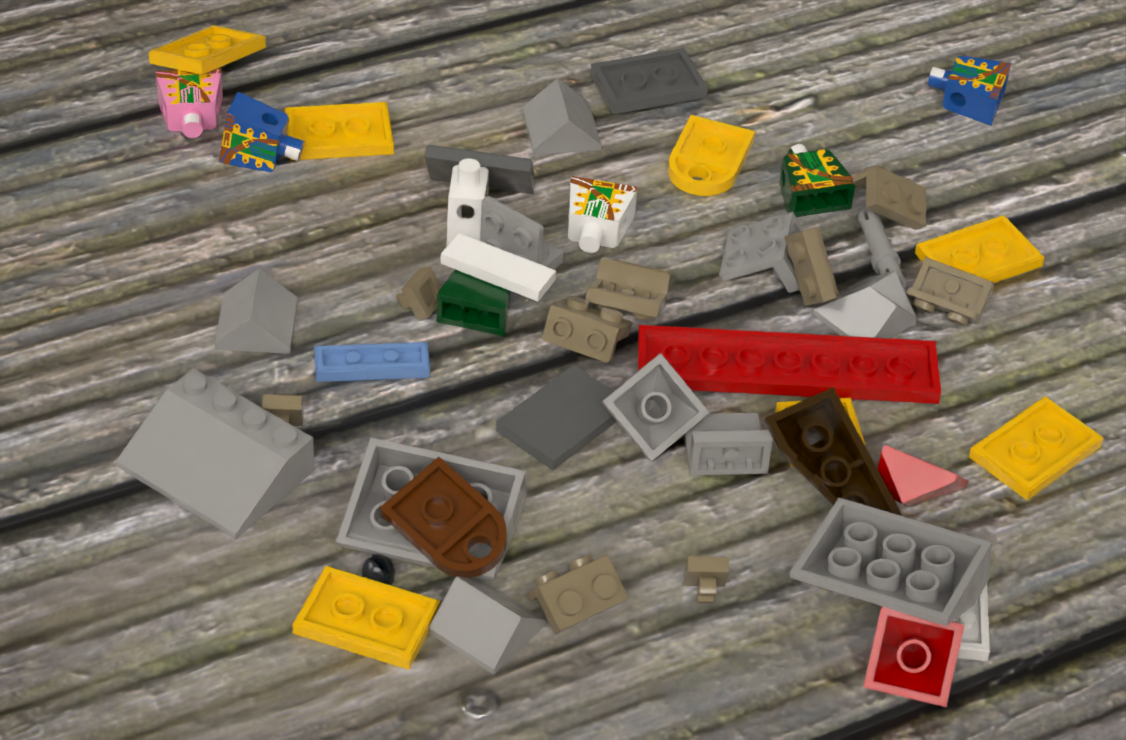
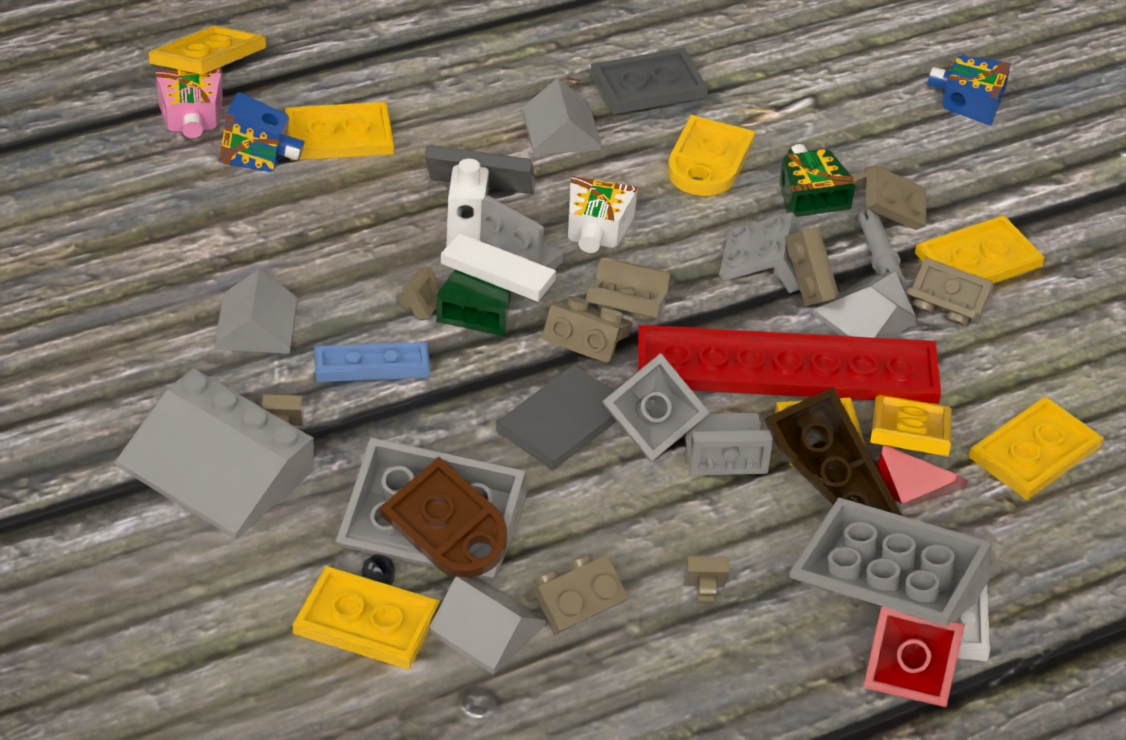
(911, 425): none -> yellow tile

